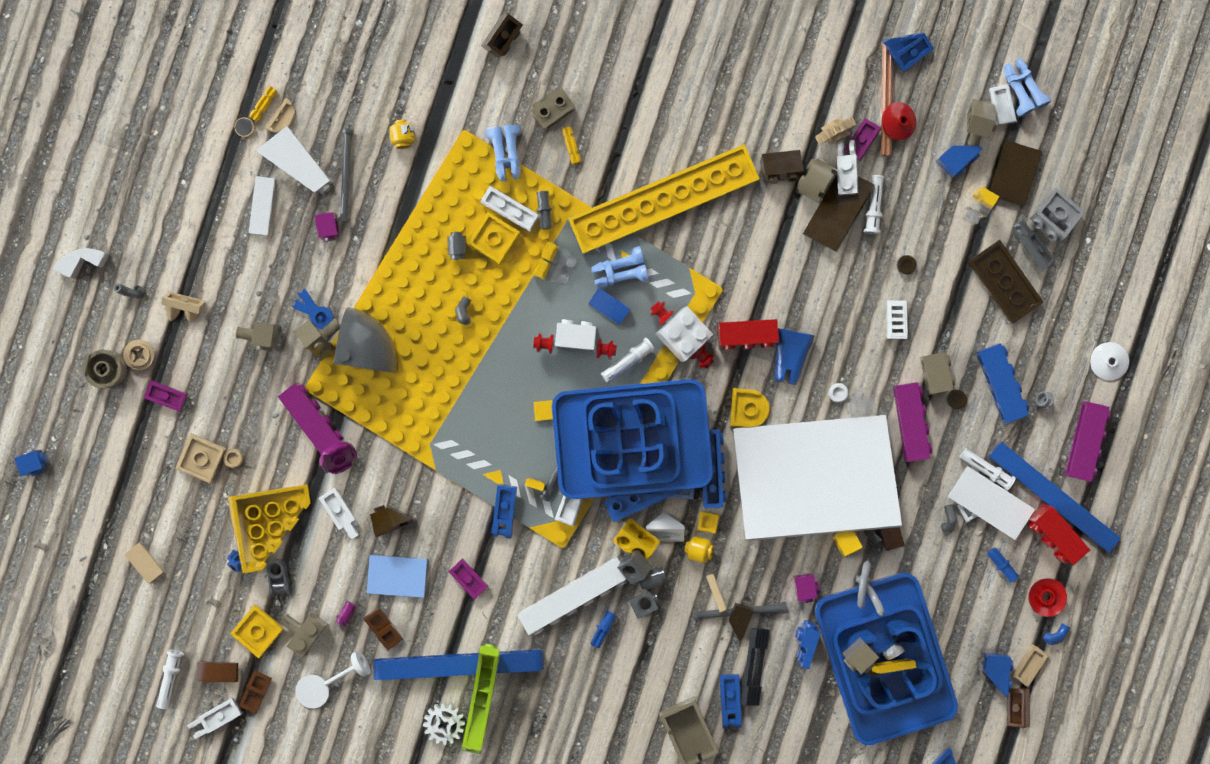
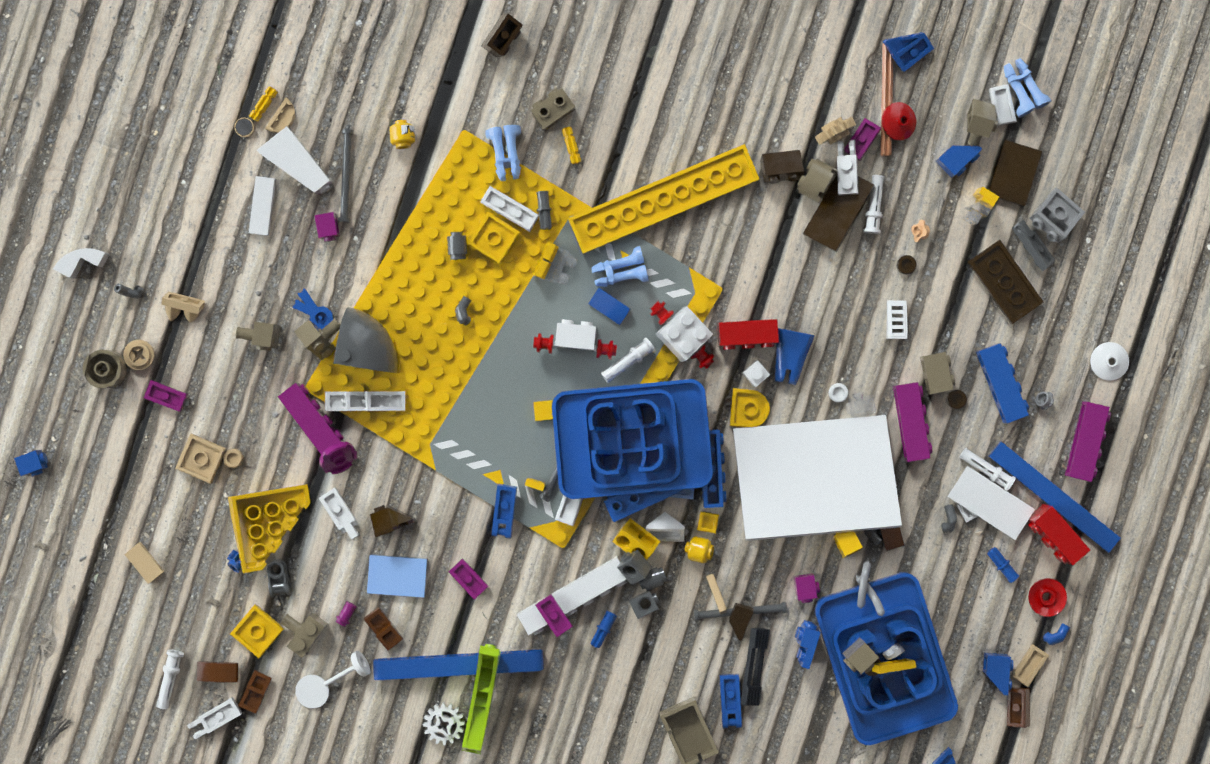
(365, 401): none -> white slope
(553, 615): none -> magenta plate
(755, 373): none -> white brick
(920, 231): none -> light nougat plate

